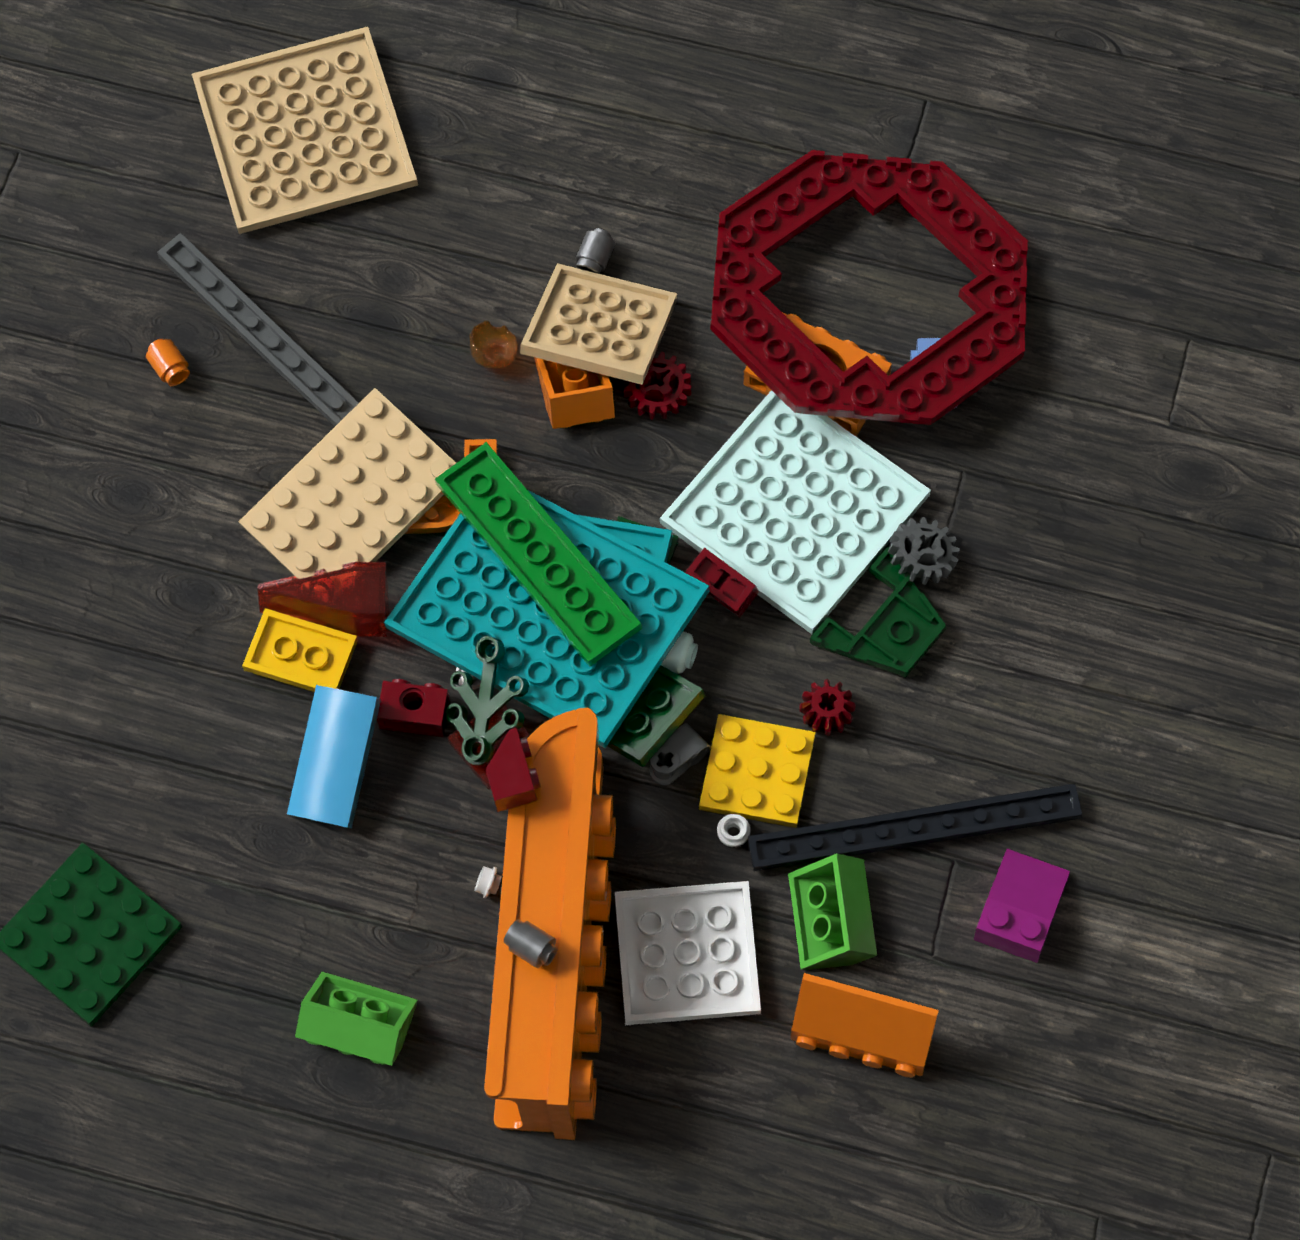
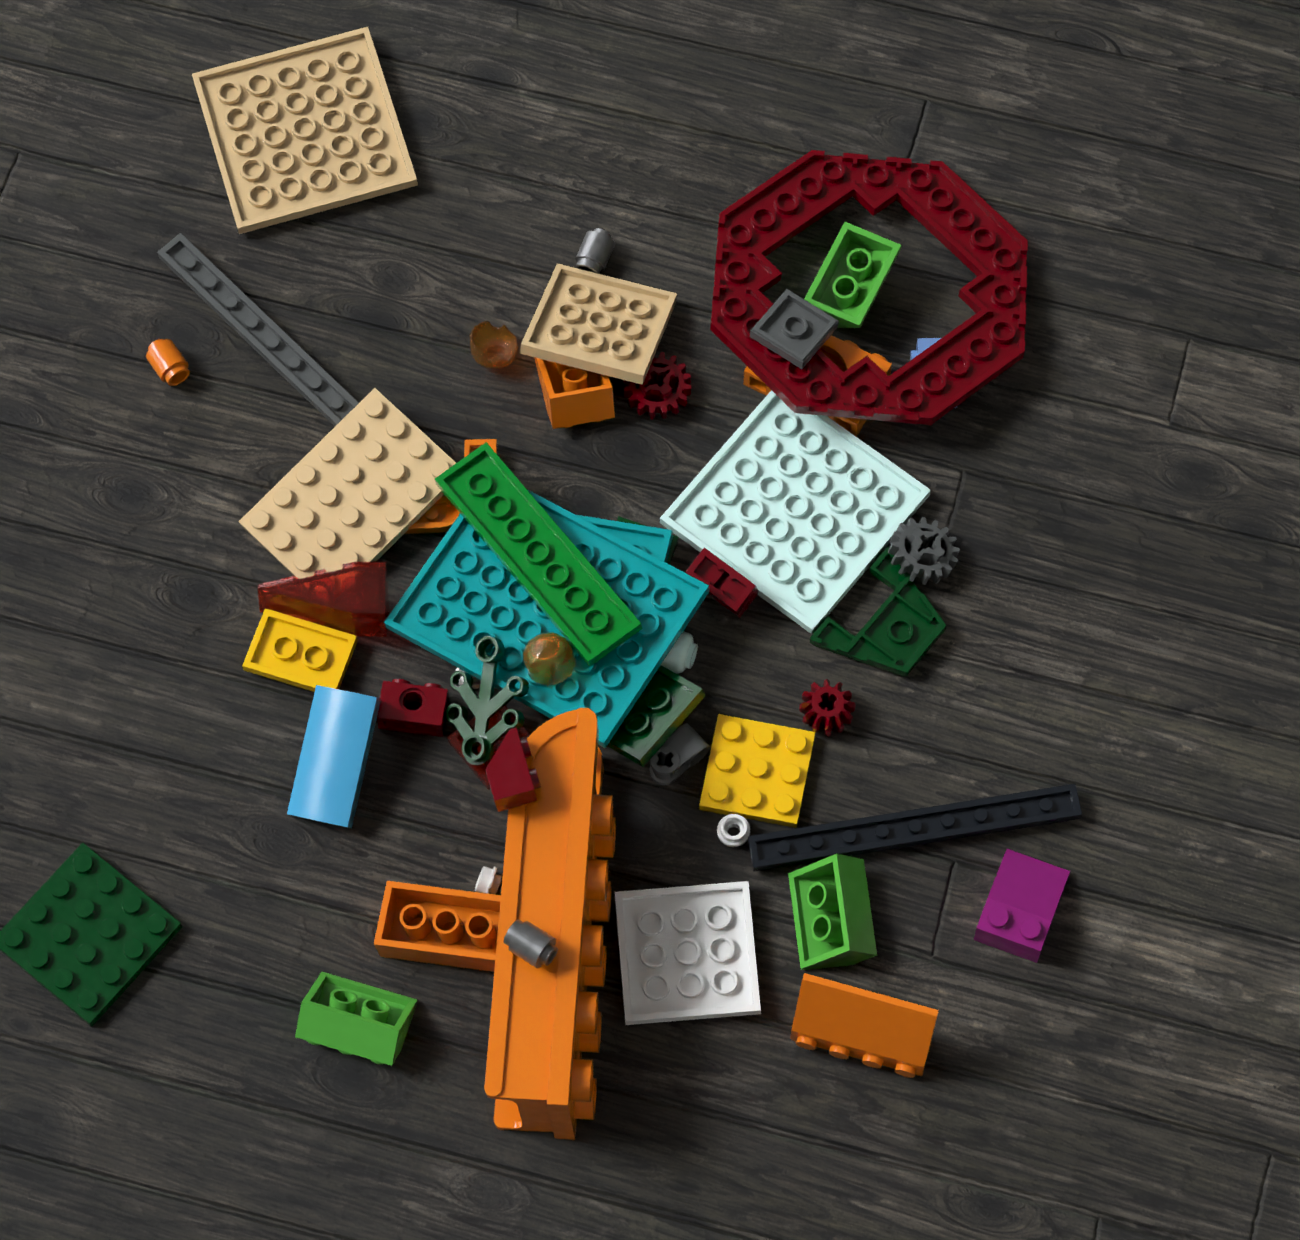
(438, 926): none -> orange brick
(549, 658): none -> hair
(794, 328): none -> dark grey tile
(852, 275): none -> bright green slope

